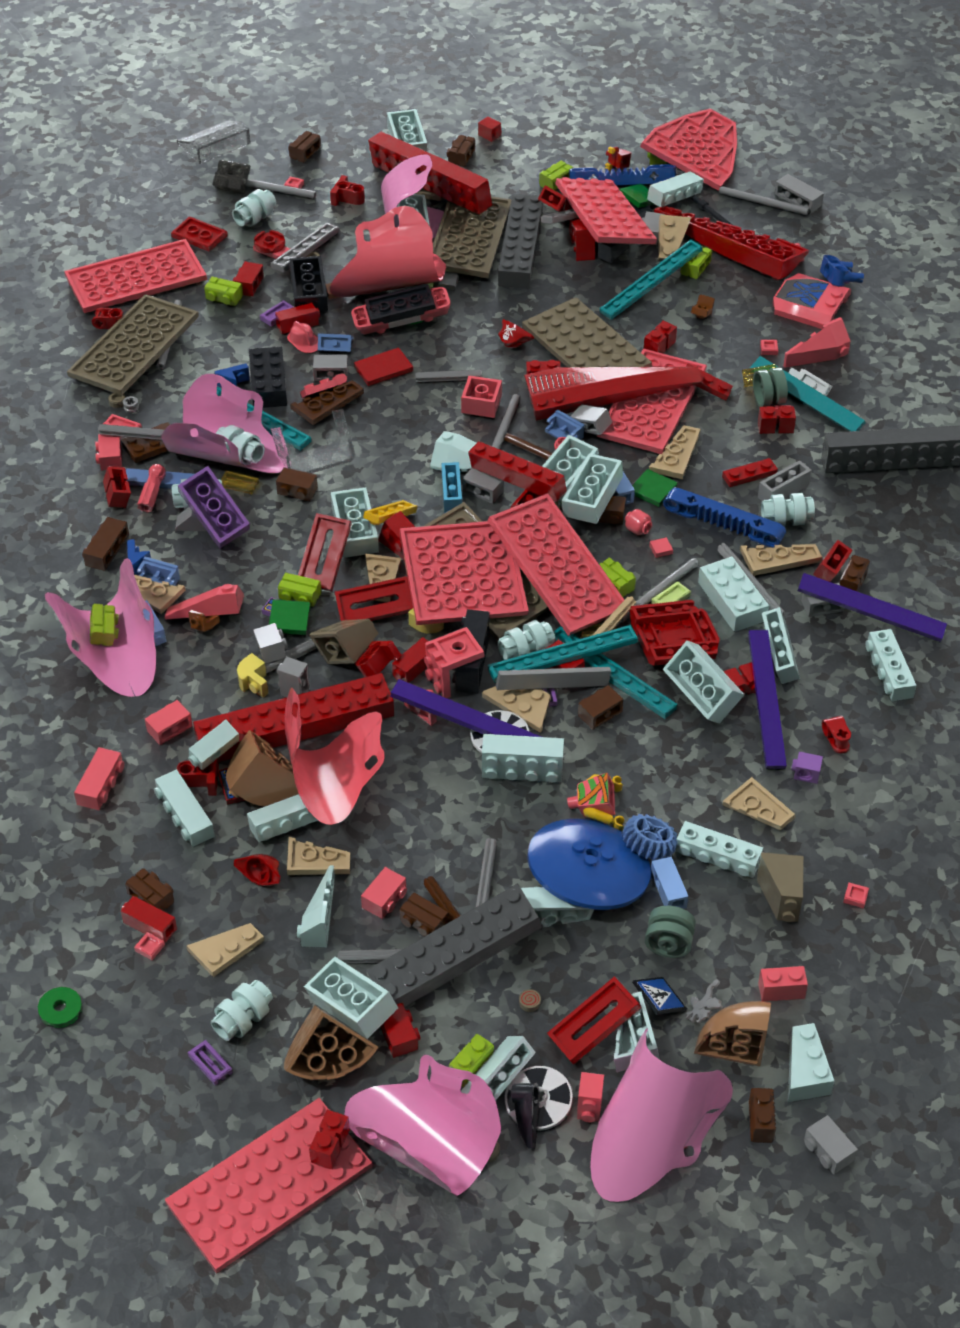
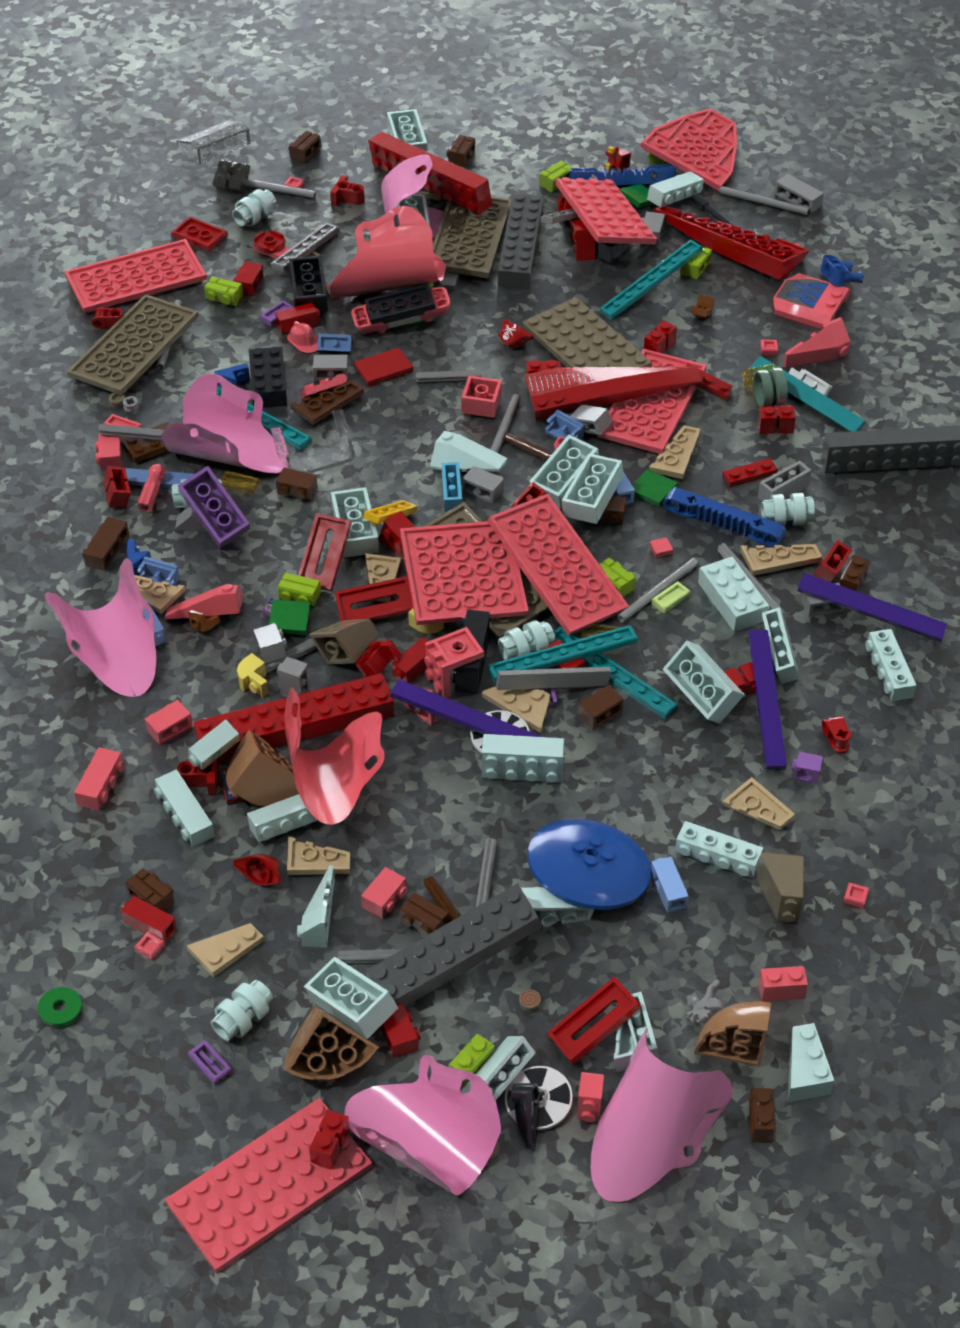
(103, 625): lime brick -> none
(249, 445): light aqua piece -> none
(489, 128): red brick -> none
(517, 471): red brick -> none
(552, 198): red slope -> none
(597, 799): torso -> none
(616, 616): tan axle -> none
(638, 522): coral head -> none
(650, 837): medium blue gear -> none
(659, 995): piece -> none
(668, 625): red wedge -> none
(670, 234): tan wing -> none
(670, 931): sand green wheel -> none
(830, 1145): light grey brick -> none

